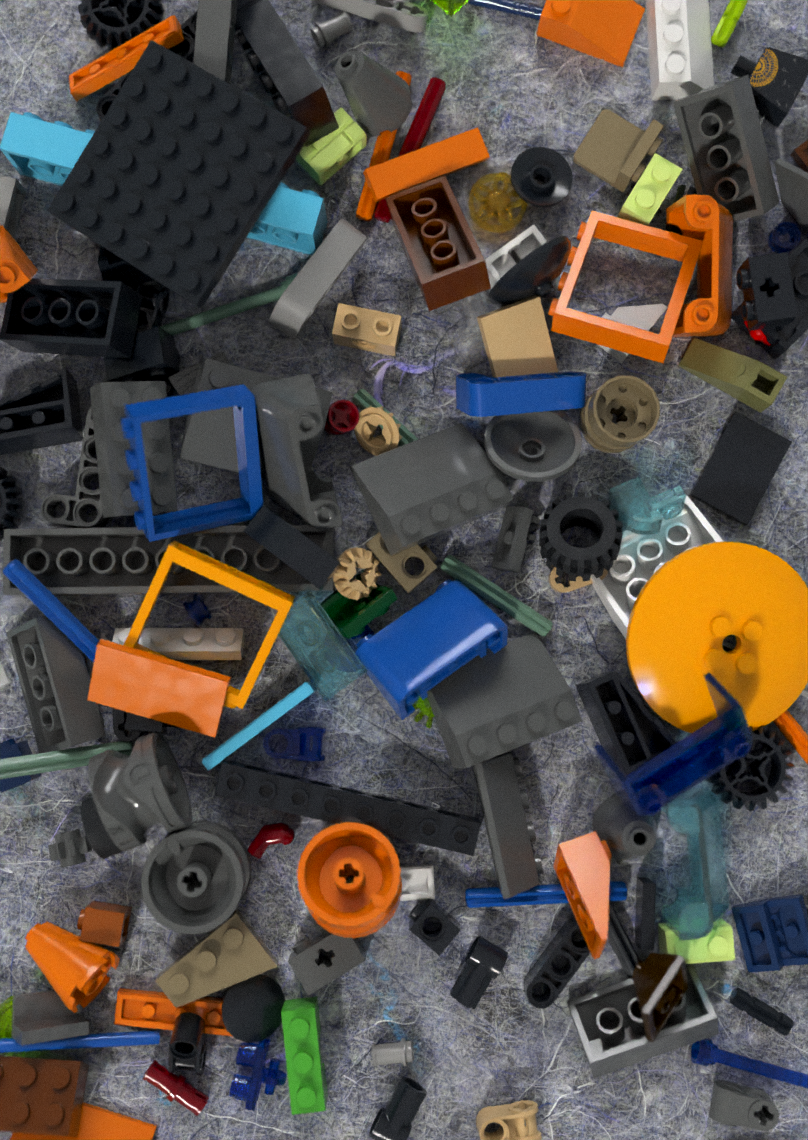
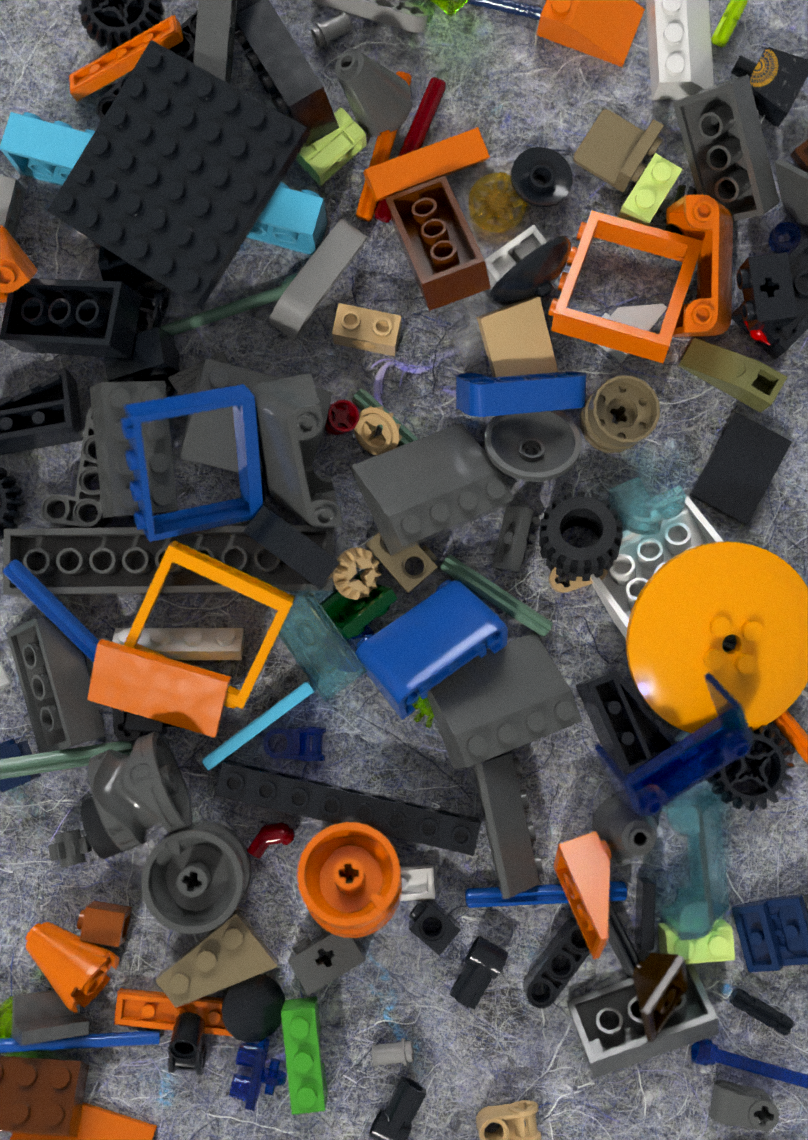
(175, 1088): dark red pin -> none
(197, 610): clear blue bush -> none

